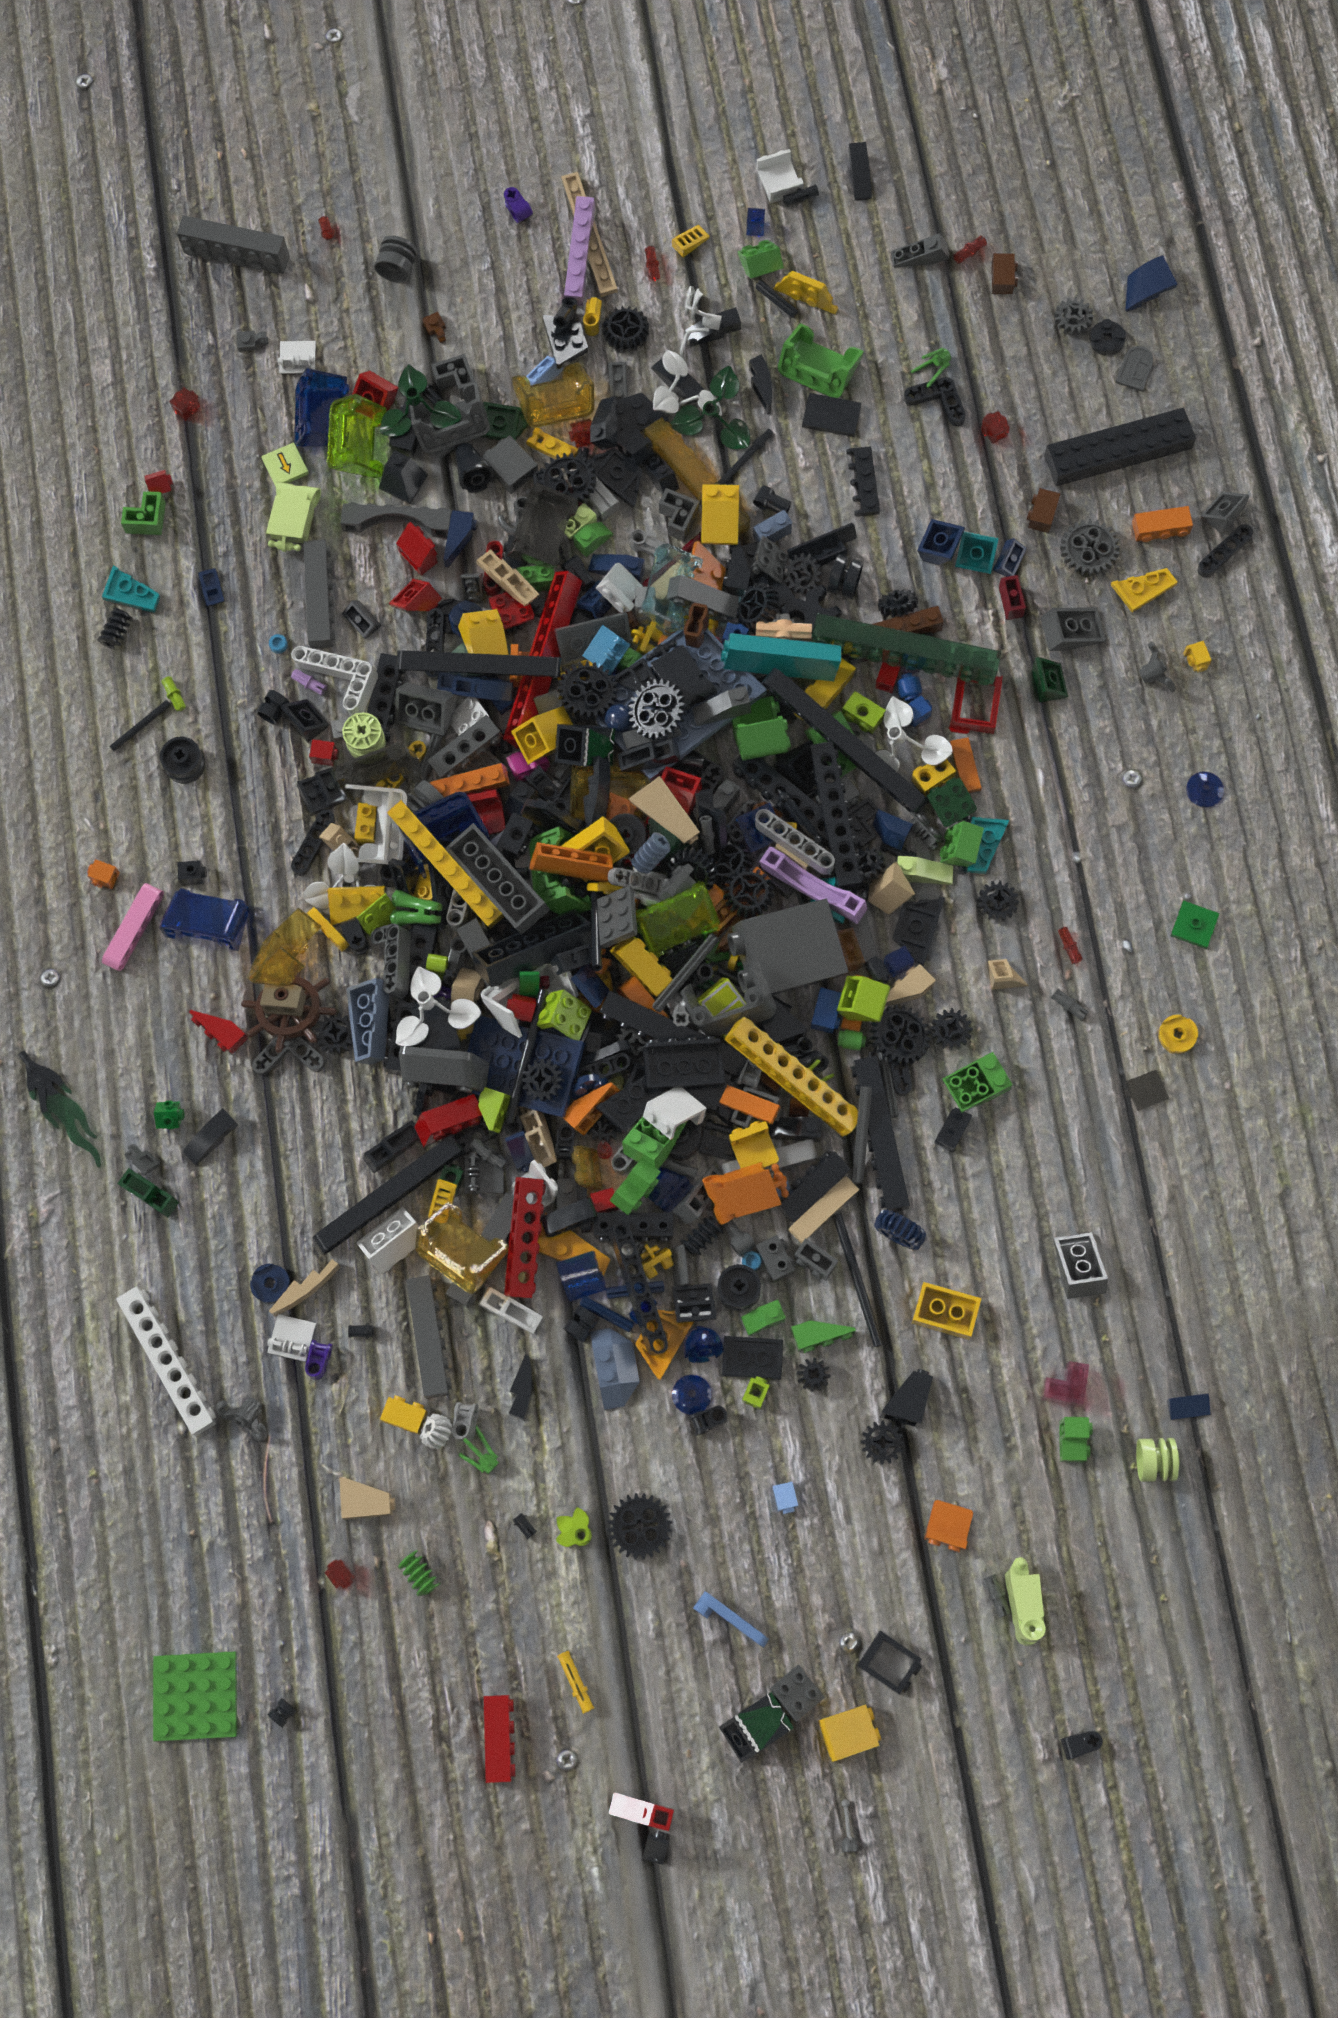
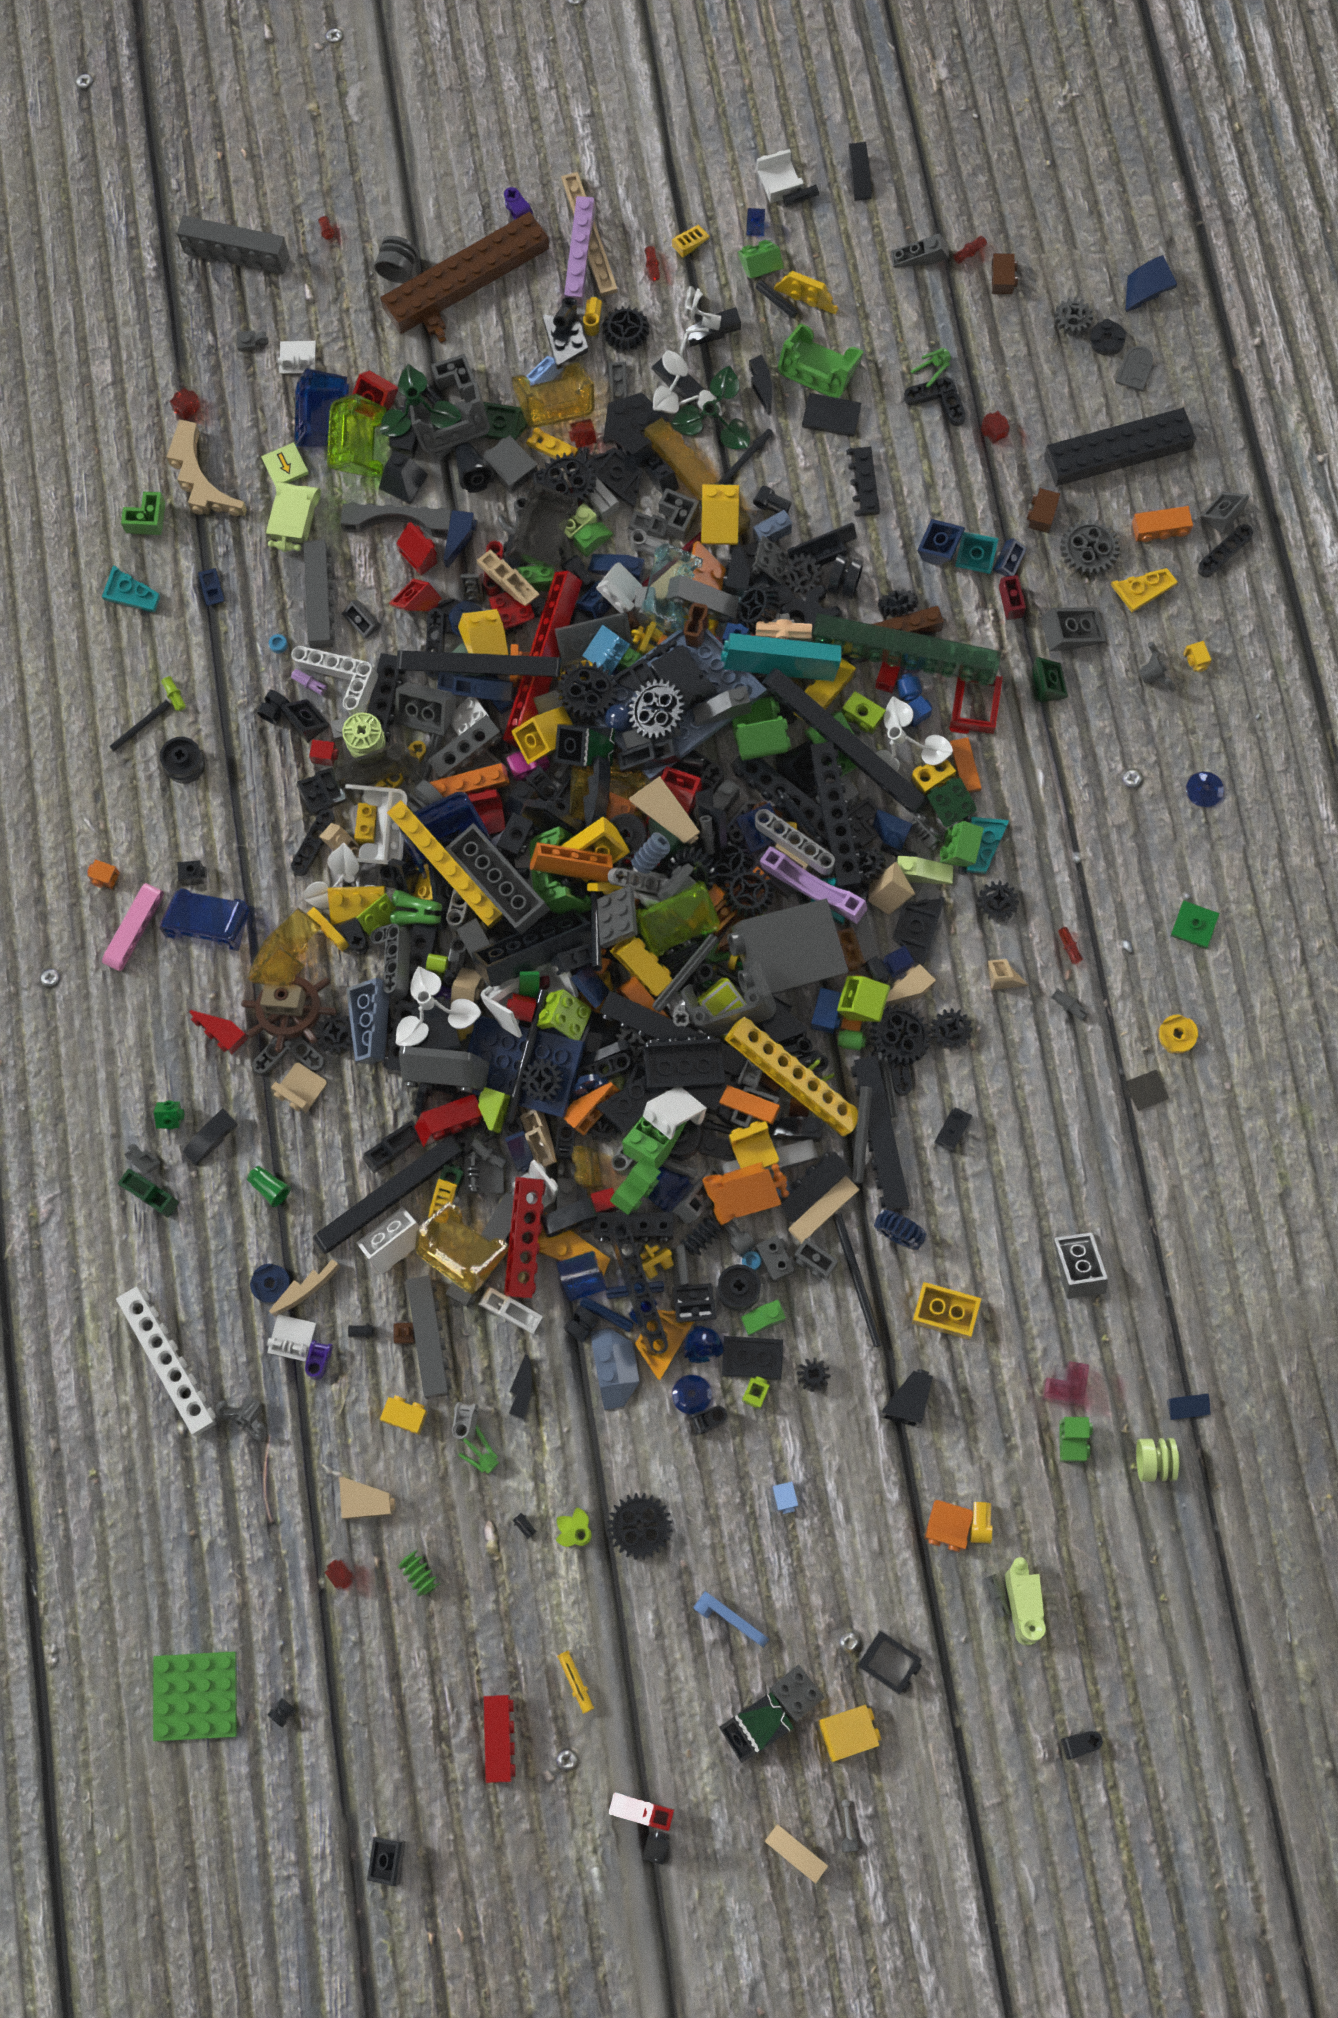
(50, 1100): clear green piece -> none
(114, 628): black piece -> none
(159, 482): red brick -> none
(204, 495): none -> tan arch
(268, 1186): none -> green plant
(299, 1088): none -> tan bracket
(386, 1861): none -> black slope
(403, 1333): none -> reddish brown tile
(436, 1431): white gear -> none
(465, 272): none -> reddish brown brick
(601, 1154): clear red pin -> none
(604, 424): black slope -> none
(653, 526): none -> dark grey slope
(796, 1853): none -> tan slope
(814, 1333): bright green slope -> none
(871, 1442): black gear -> none
(978, 1082): bright green slope -> none
(981, 1528): none -> yellow piece

